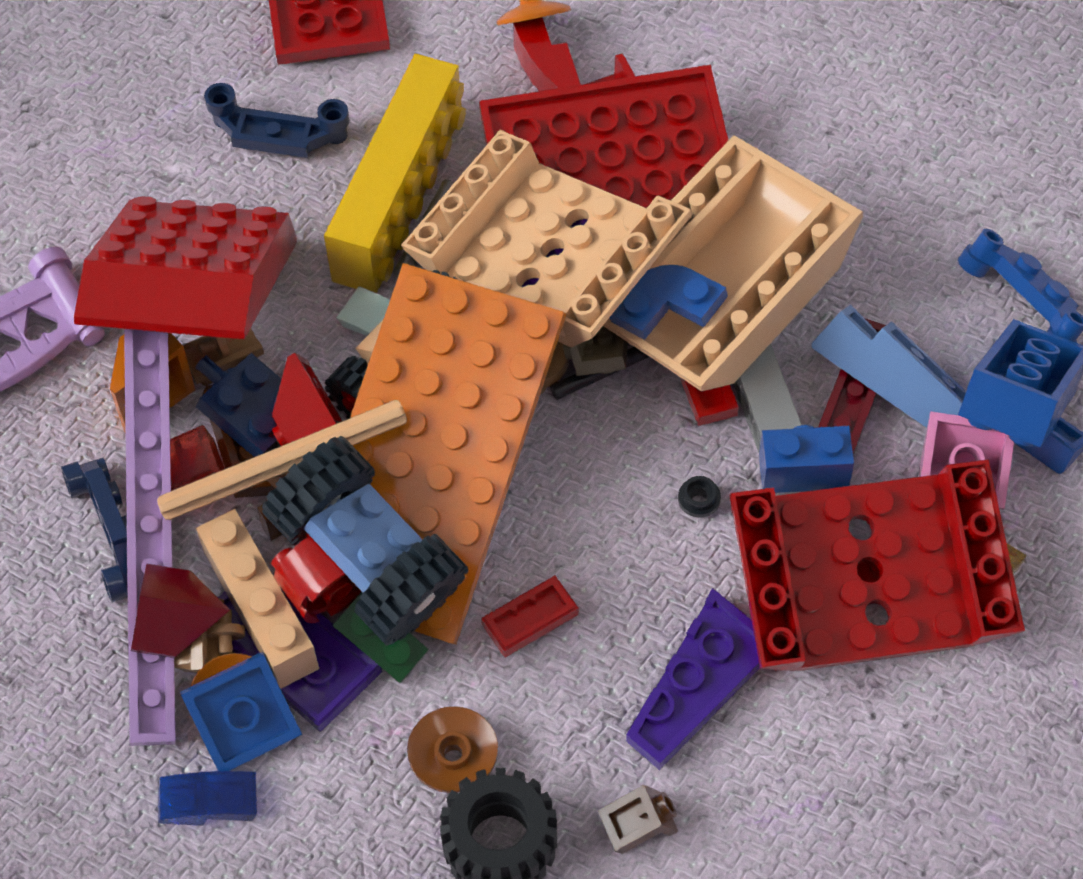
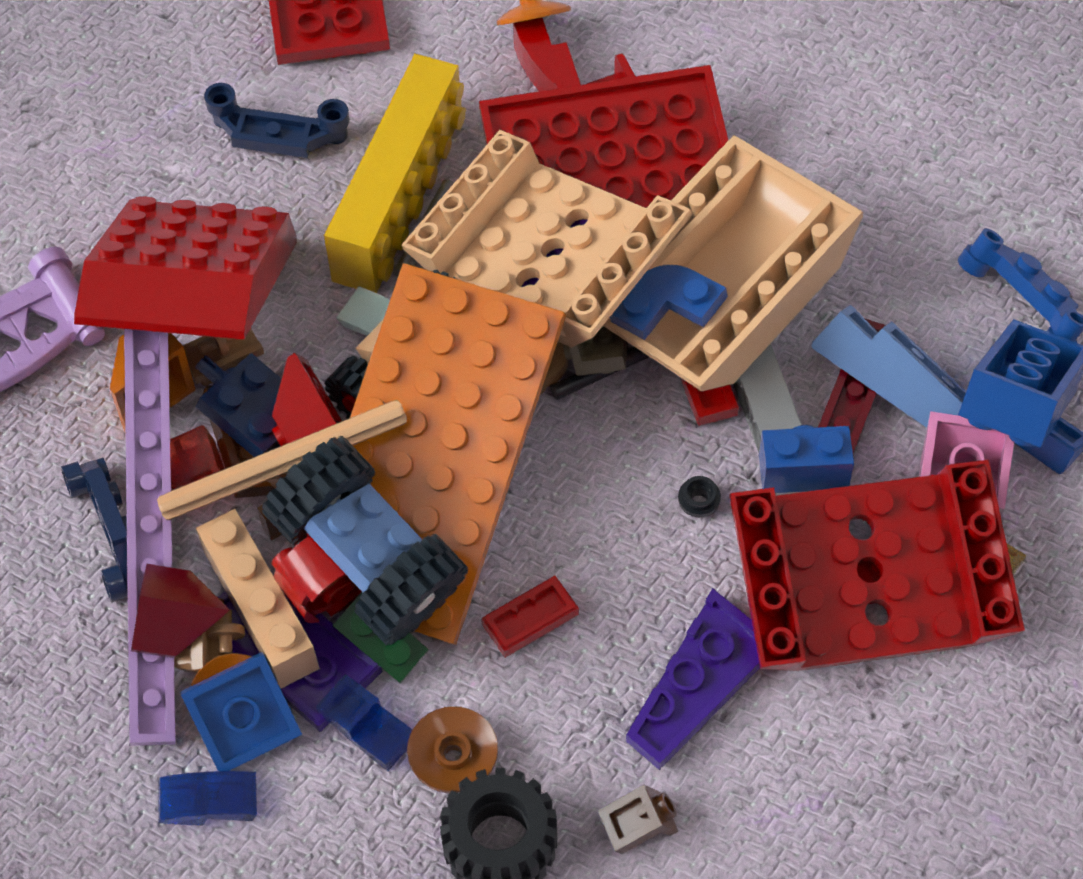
(365, 722): none -> clear blue slope

